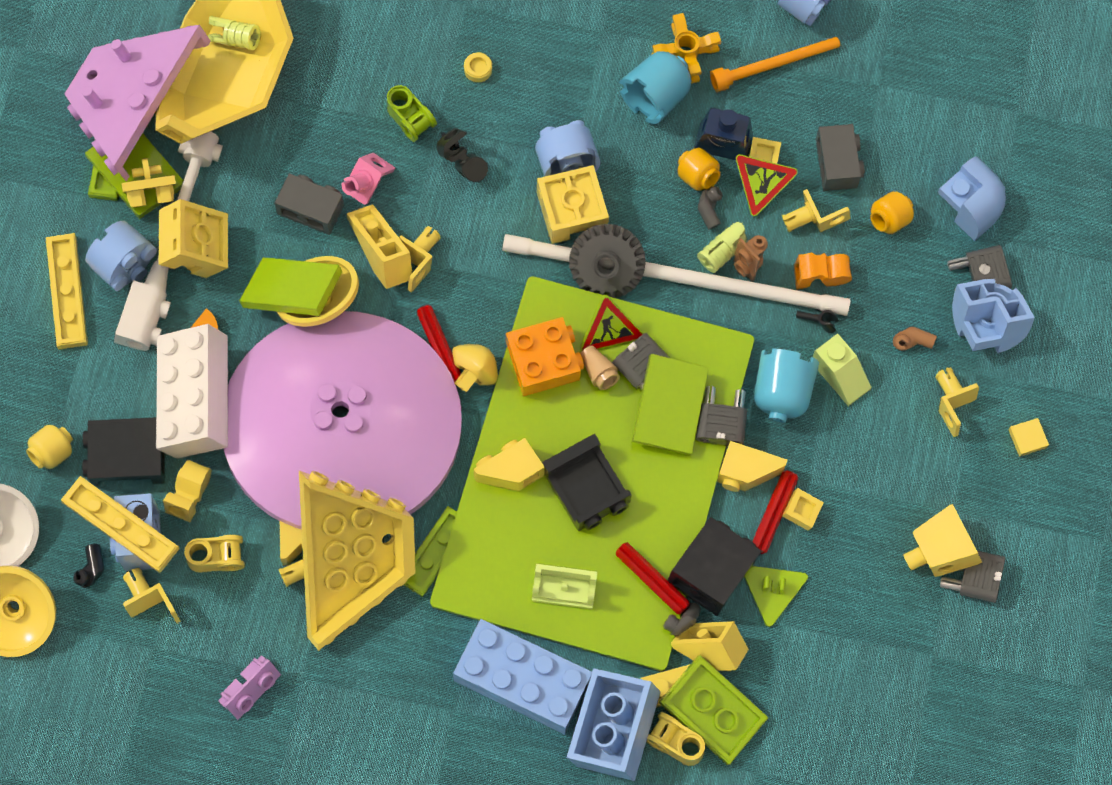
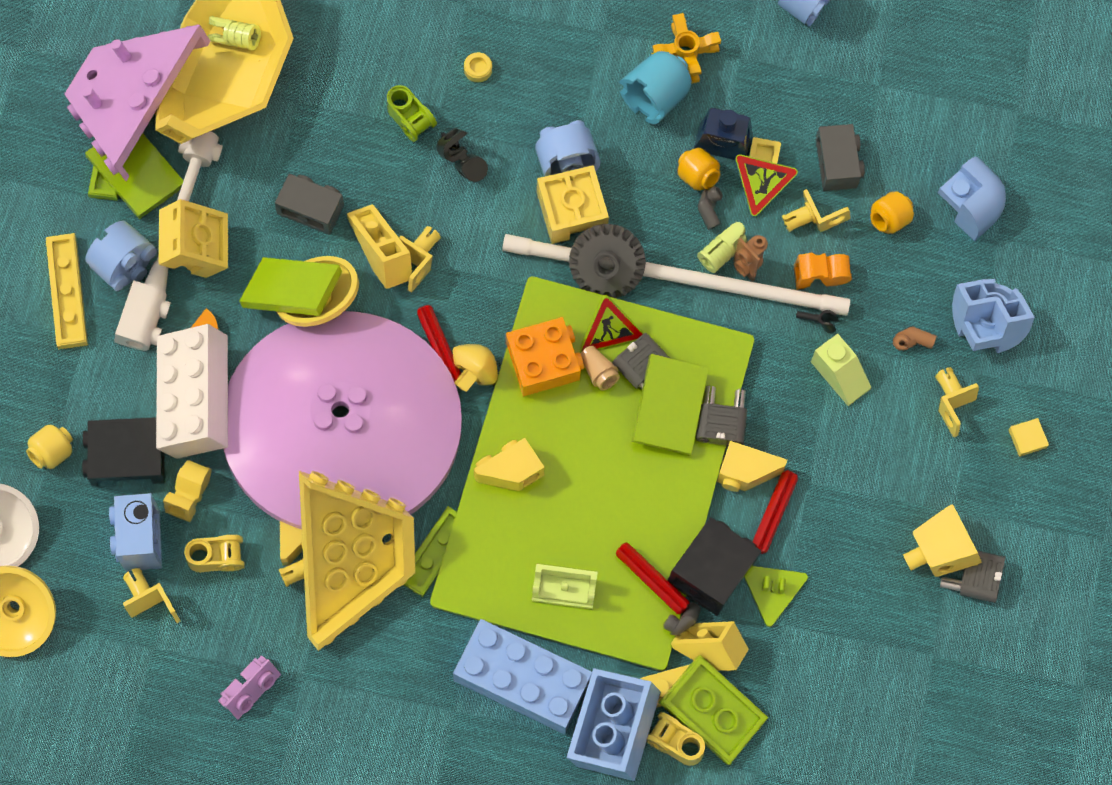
(94, 568): black arm -> none
(120, 524): light yellow tile -> none
(136, 189): light yellow hips -> none
(366, 177): bright pink bracket -> none
(586, 483): black panel -> none
(723, 78): light orange piece -> none
(784, 384): medium azure cylinder -> none
(802, 509): light yellow plate -> none
(984, 264): dark grey piece -> none

